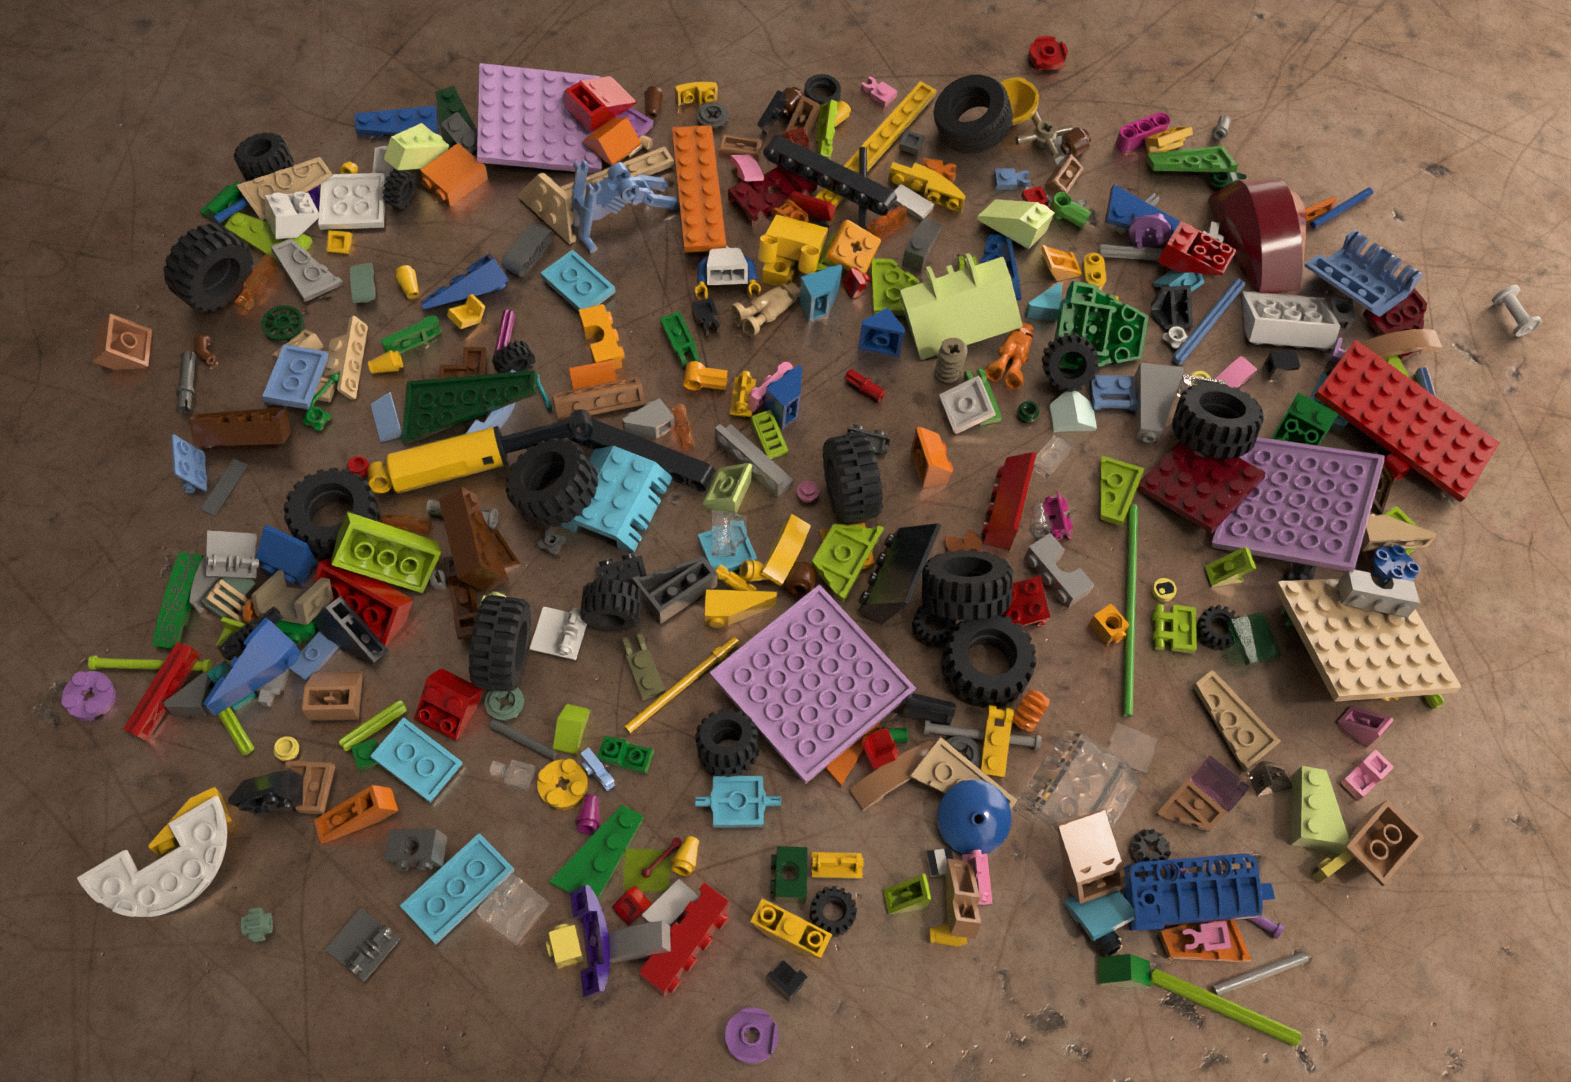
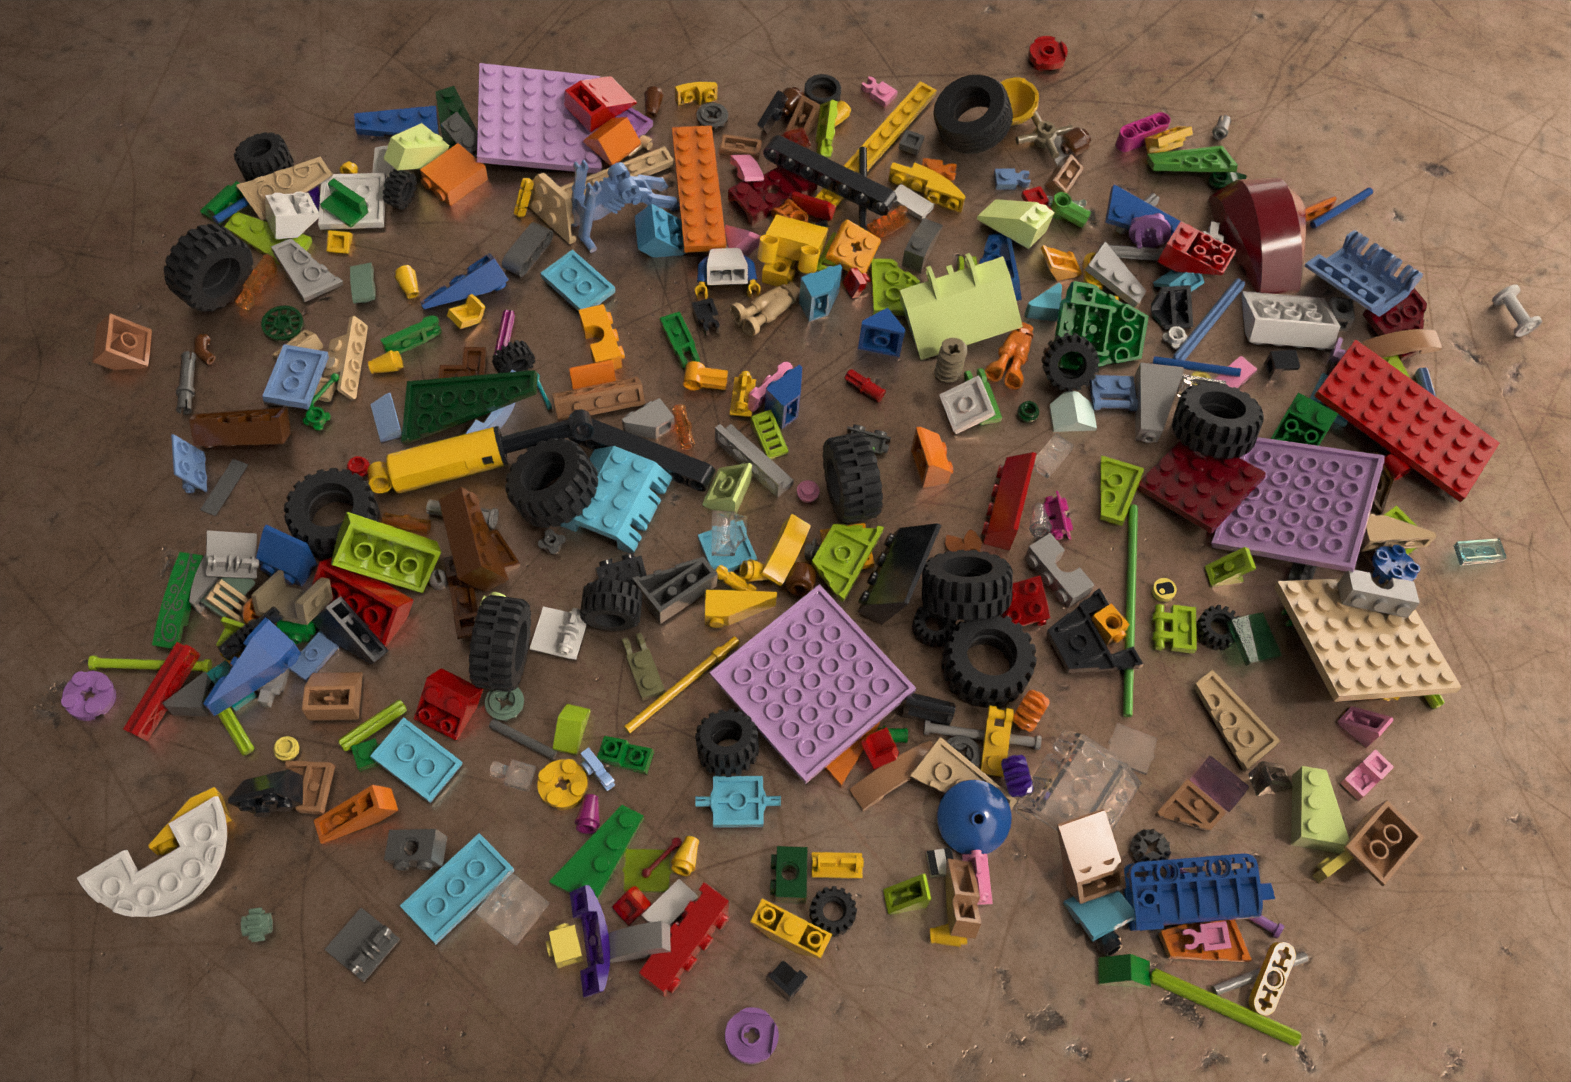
(344, 204): none -> green panel
(523, 197): none -> yellow axle
(659, 232): none -> dark azure slope
(742, 239): none -> bright pink slope
(811, 549): none -> dark grey plate
(1017, 775): none -> dark purple gear
(1082, 646): none -> black wing
(1115, 275): none -> light grey wing
(1196, 366): none -> blue bar
(1261, 981): none -> beam
(1480, 551): none -> clear light blue plate

